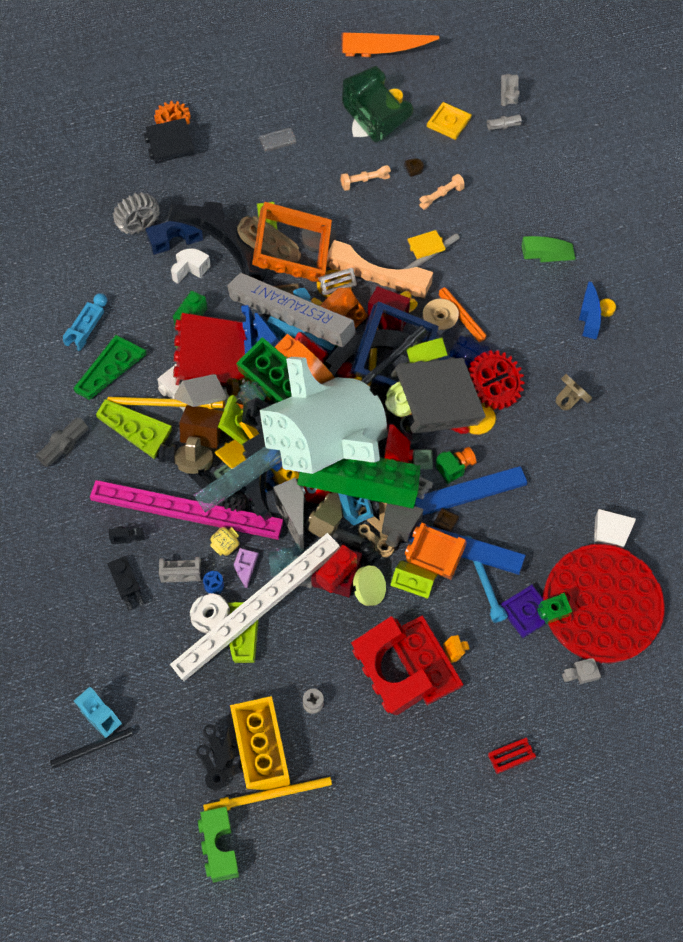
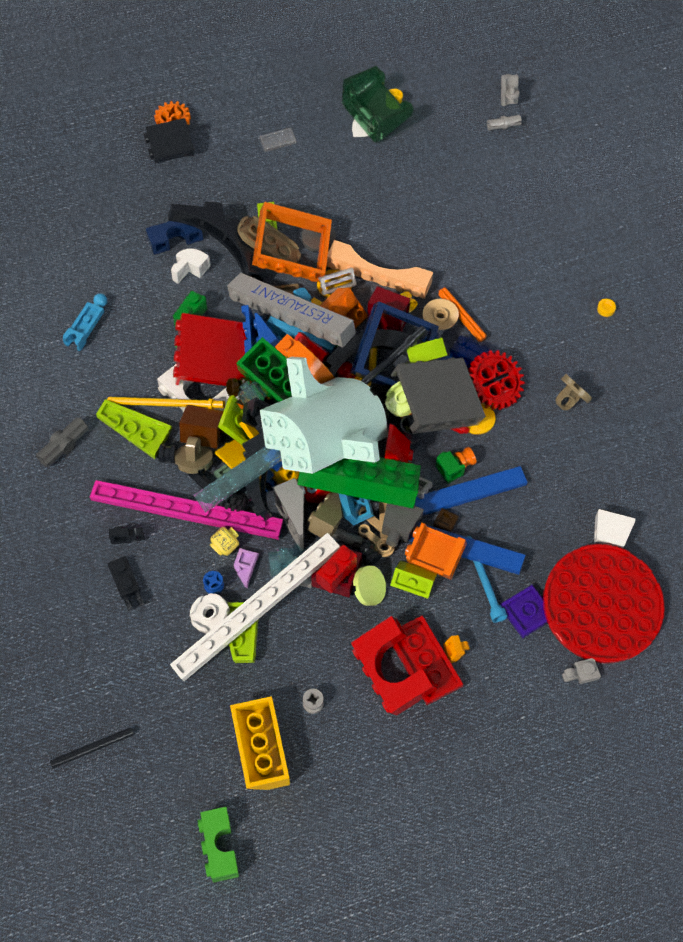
(97, 712): medium azure brick -> none
(109, 365): green wing -> none
(136, 213): light grey gear -> none
(180, 570): light grey hinge -> none
(200, 391): light grey slope -> none
(223, 755): black plant -> none
(269, 794): yellow bar -> none
(381, 43): orange wedge -> none
(382, 173): light nougat piece -> none
(414, 166): dark brown tile -> none
(420, 261): light grey bar -> none
(423, 458): sand green tile -> none
(426, 244): yellow piece -> none
(449, 120): yellow tile -> none
(457, 183): light nougat piece -> none
(527, 748): red tile -> none
(547, 249): bright green slope -> none
(562, 606): green brick -> none
(591, 312): blue slope -> none

